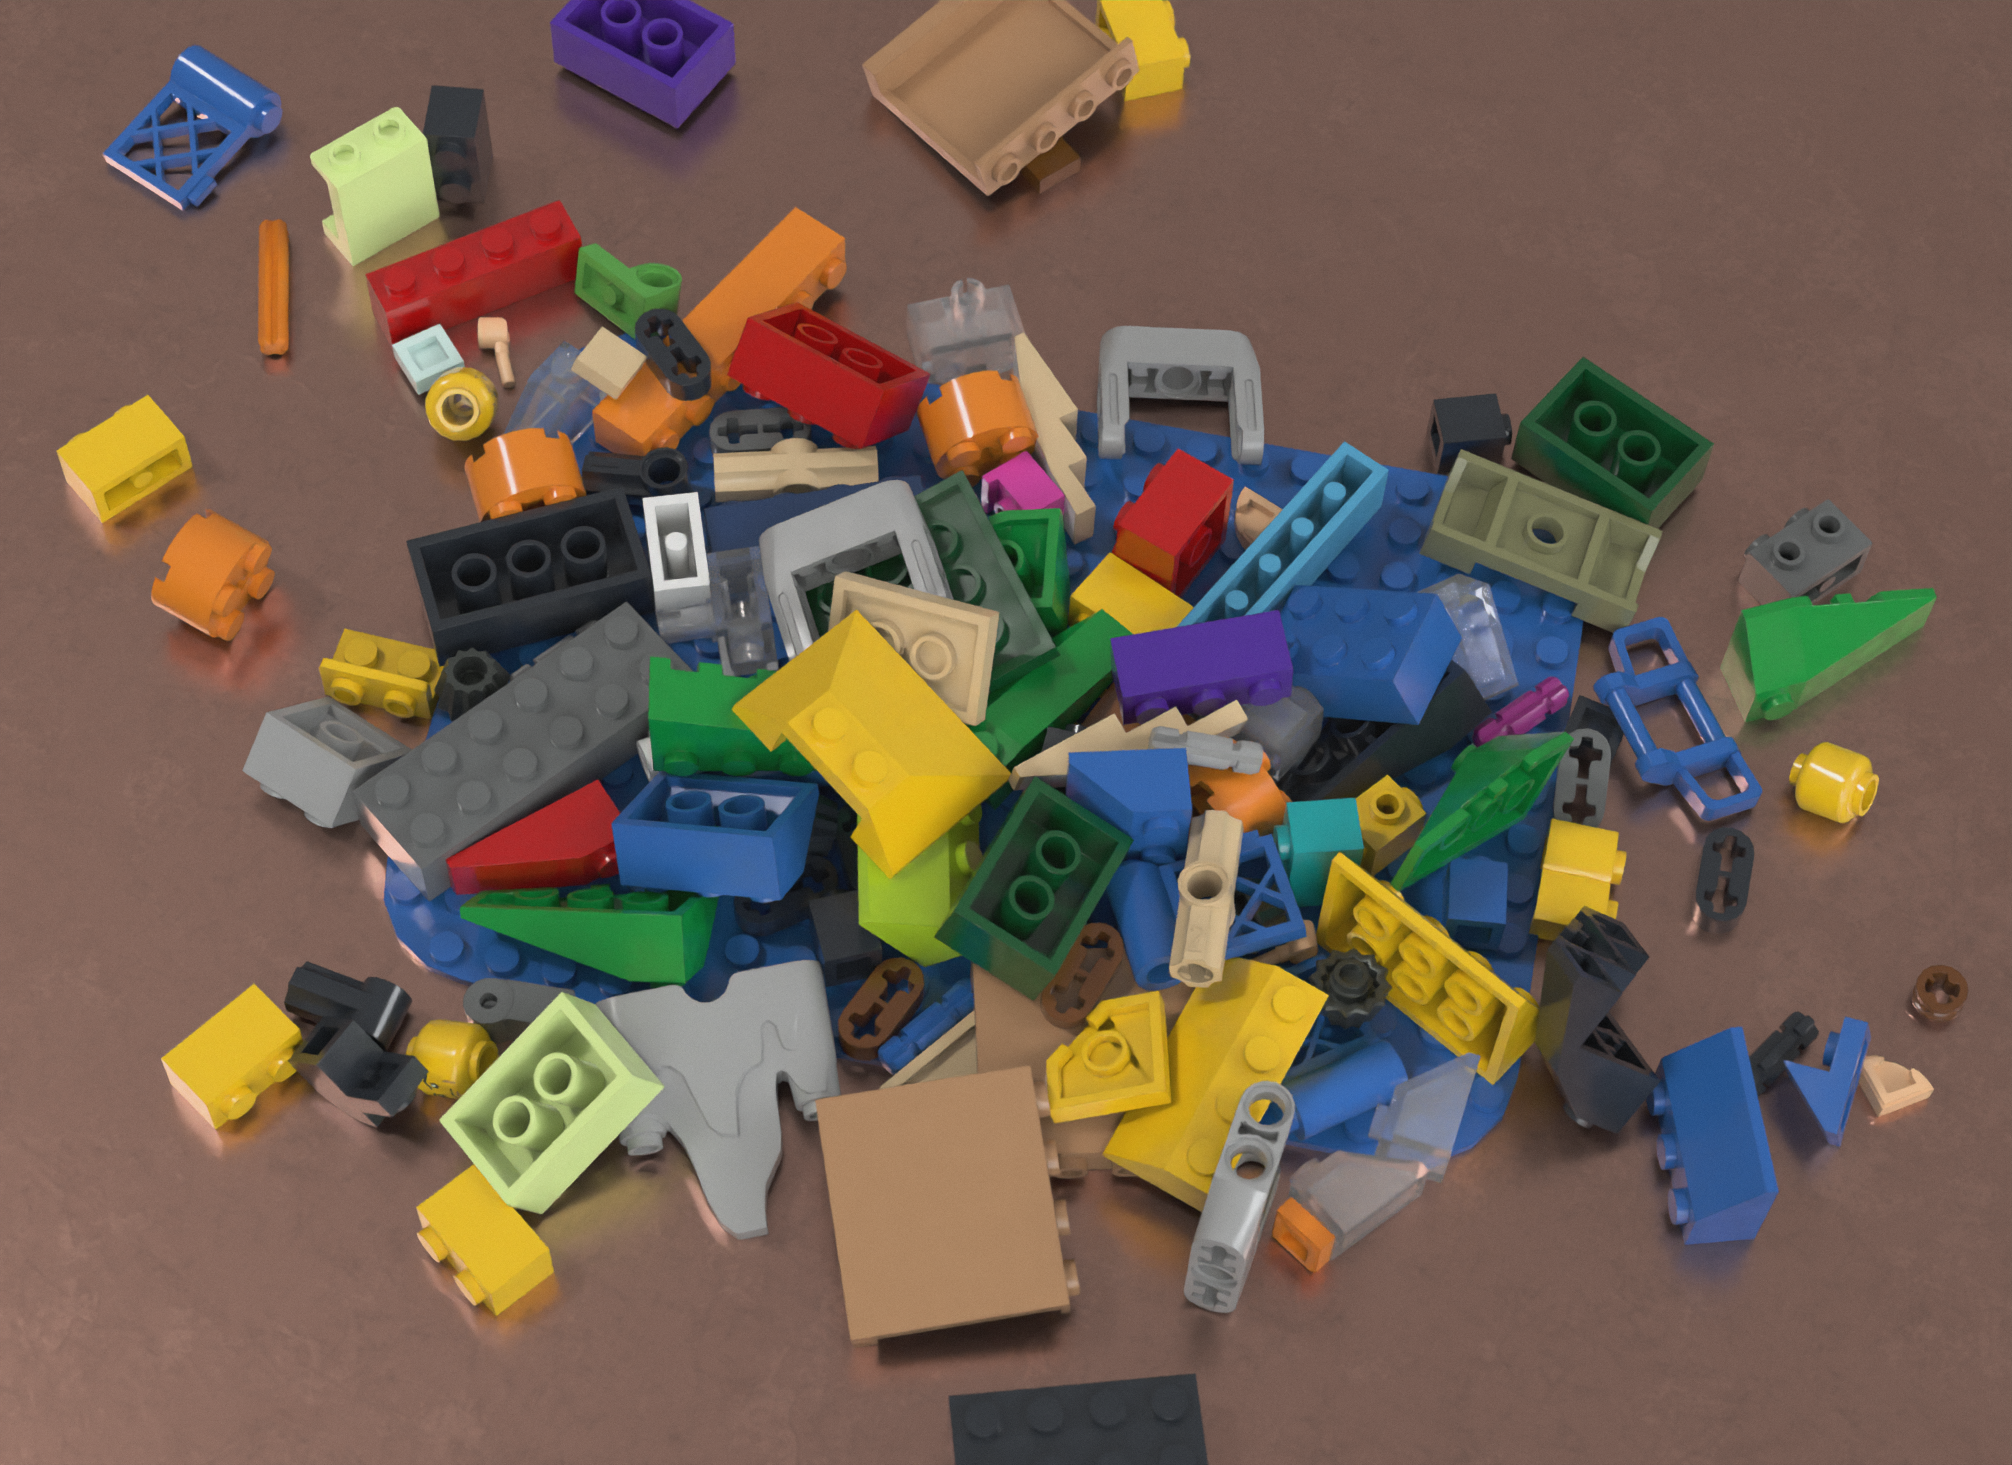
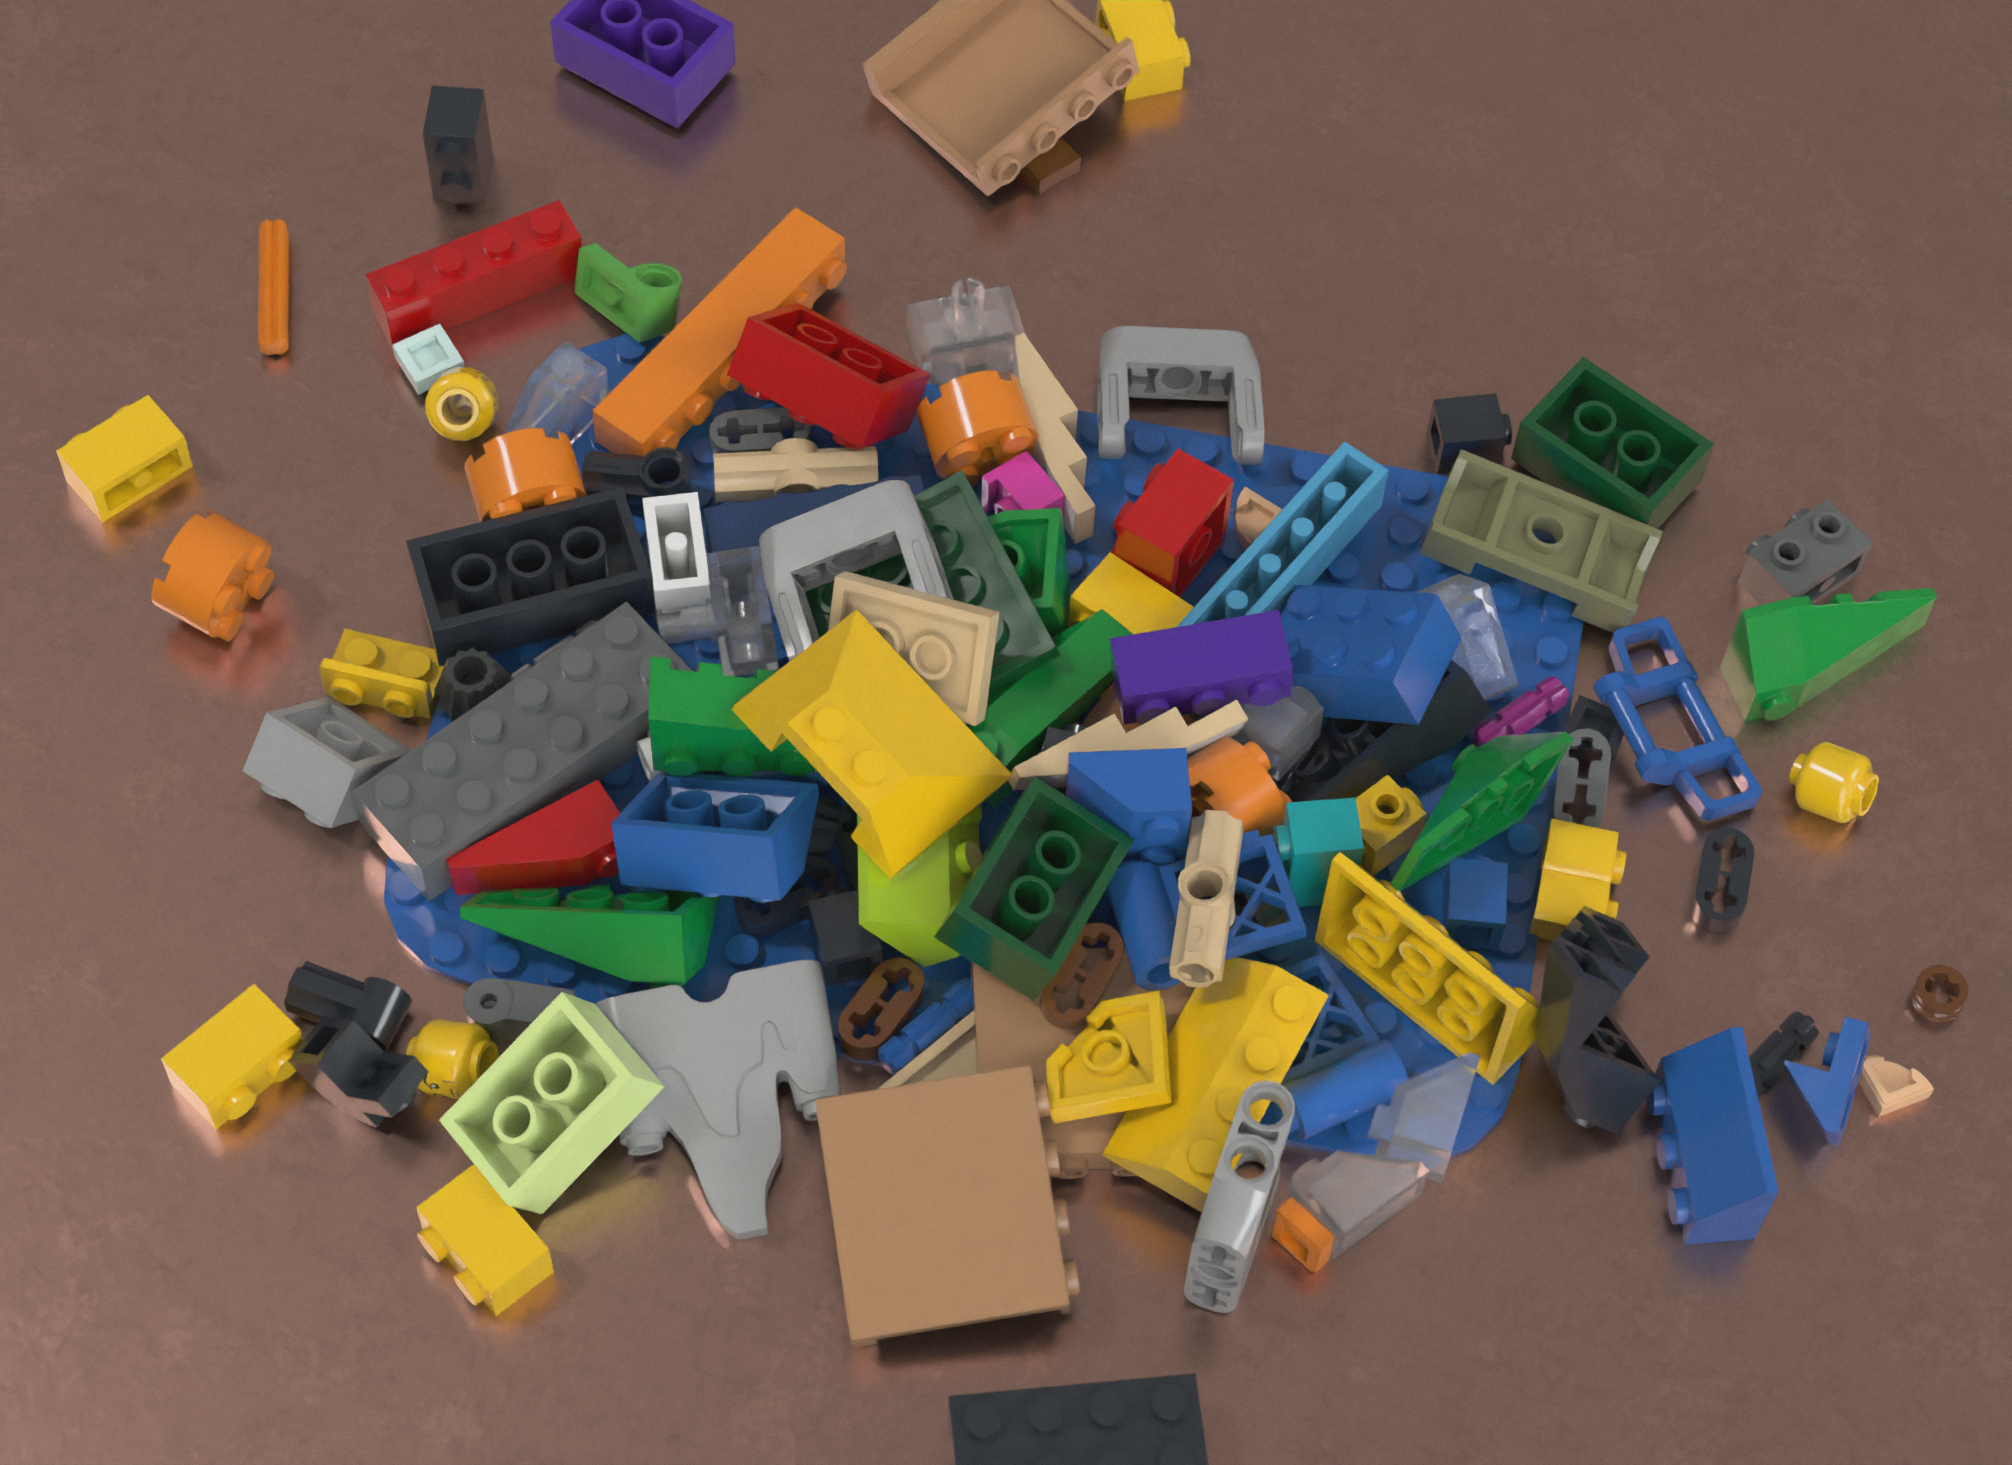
(223, 101): blue piece -> none
(377, 185): yellowish green panel -> none
(494, 335): light nougat hand -> none
(608, 363): tan tile -> none
(682, 349): black beam -> none
(1210, 750): light grey axle -> none
(1295, 950): light nougat hand -> none
(1354, 987): pearl dark grey piece -> none

